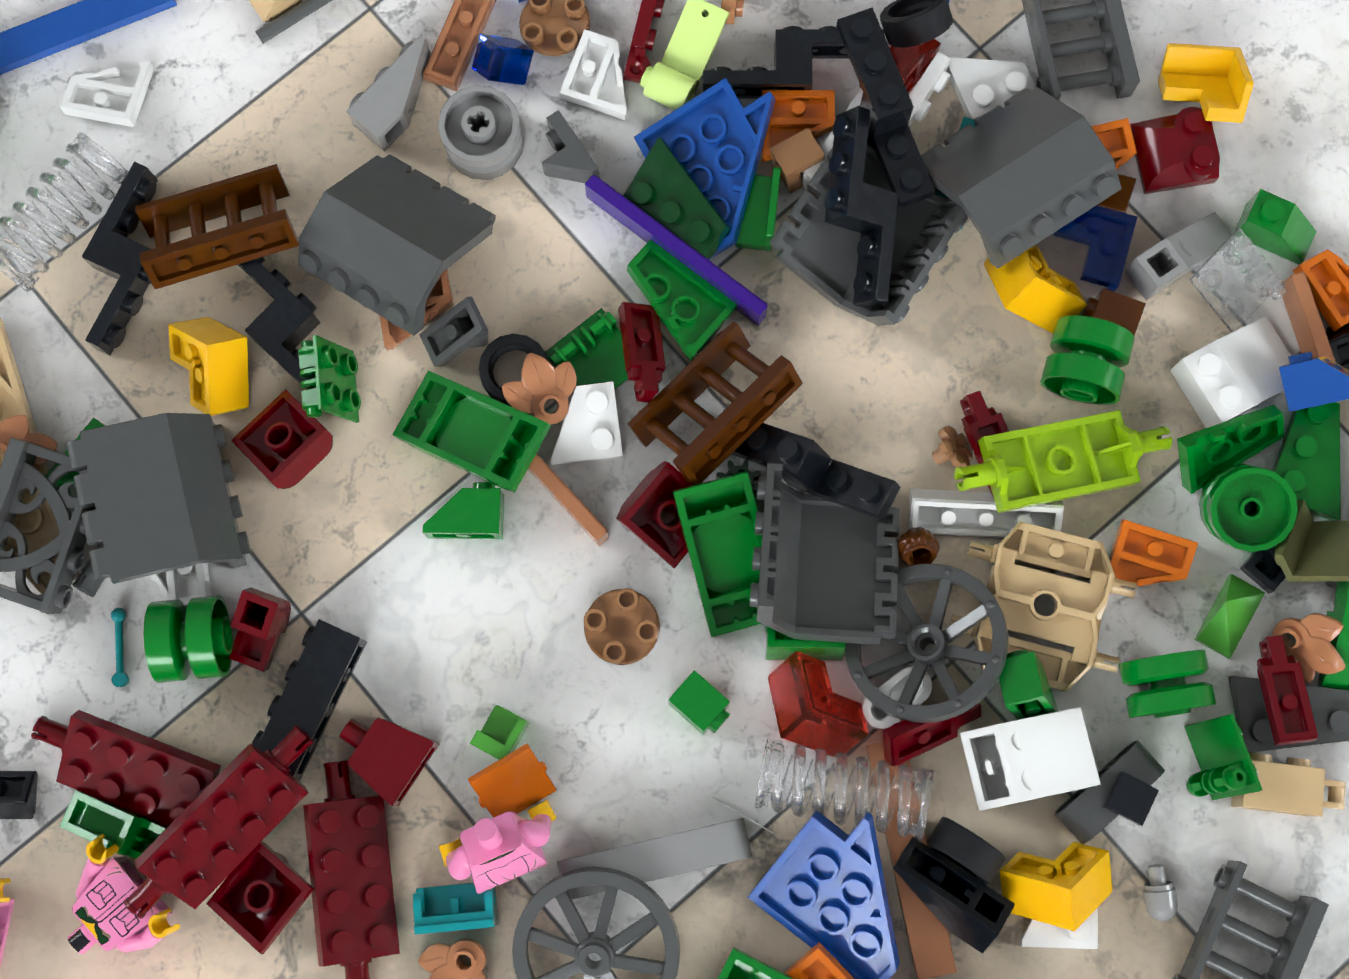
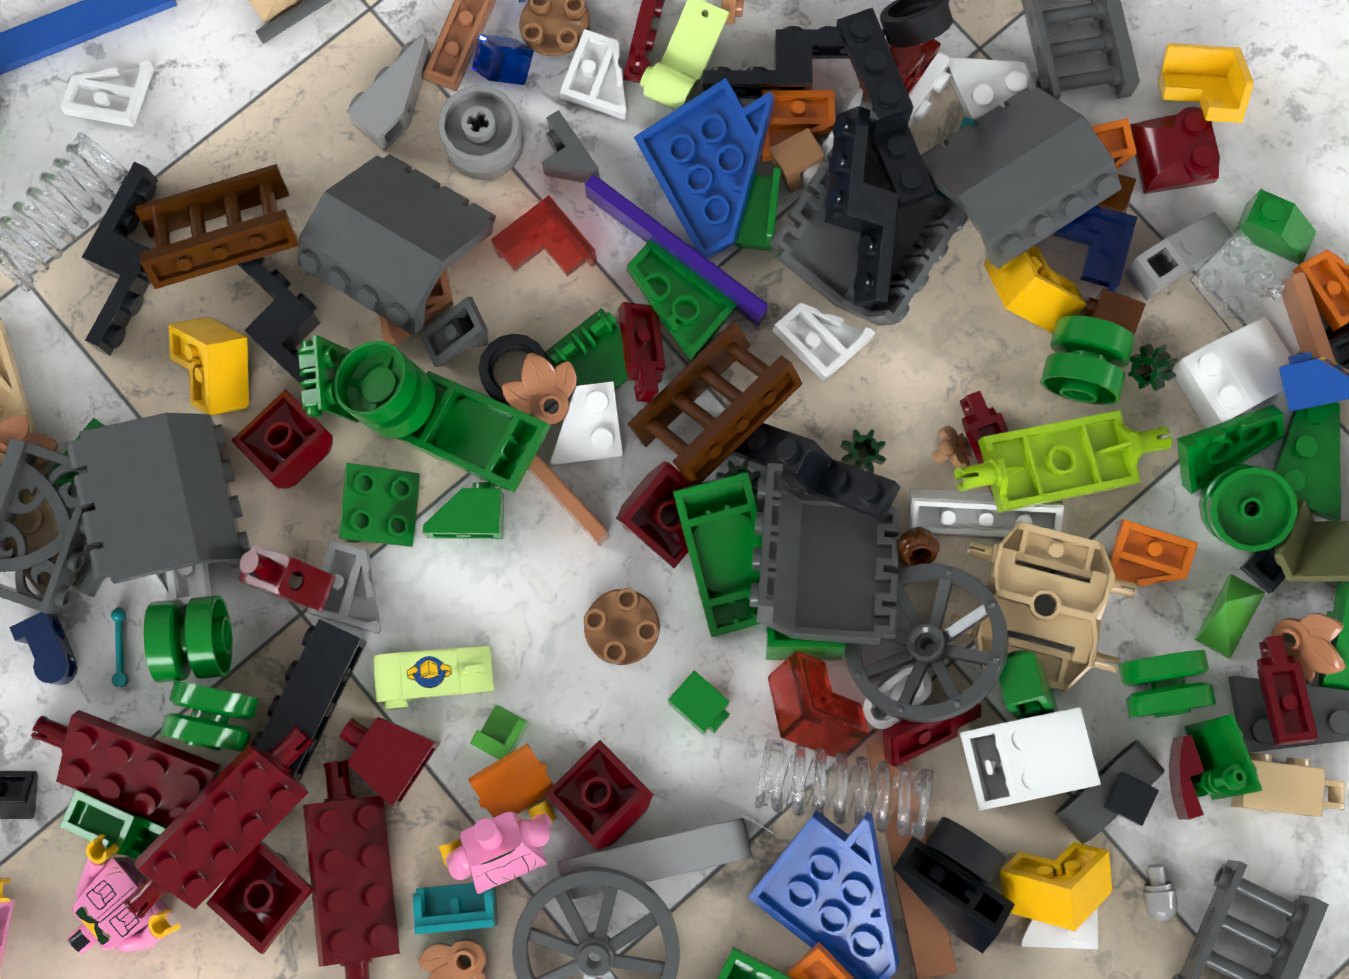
(49, 646): none -> dark blue leg
(209, 717): none -> green wheel
(259, 624): dark red brick -> none
(271, 574): none -> dark red torso
(353, 591): none -> light grey wing
(378, 505): none -> green hinge
(384, 389): none -> green wheel
(431, 674): none -> yellowish green door
(544, 229): none -> clear red panel
(600, 796): none -> dark red slope
(676, 202): dark green wing -> none
(820, 339): none -> white wing
(869, 442): none -> dark green gear
(1162, 363): none -> dark green gear
(1182, 765): none -> dark red slope

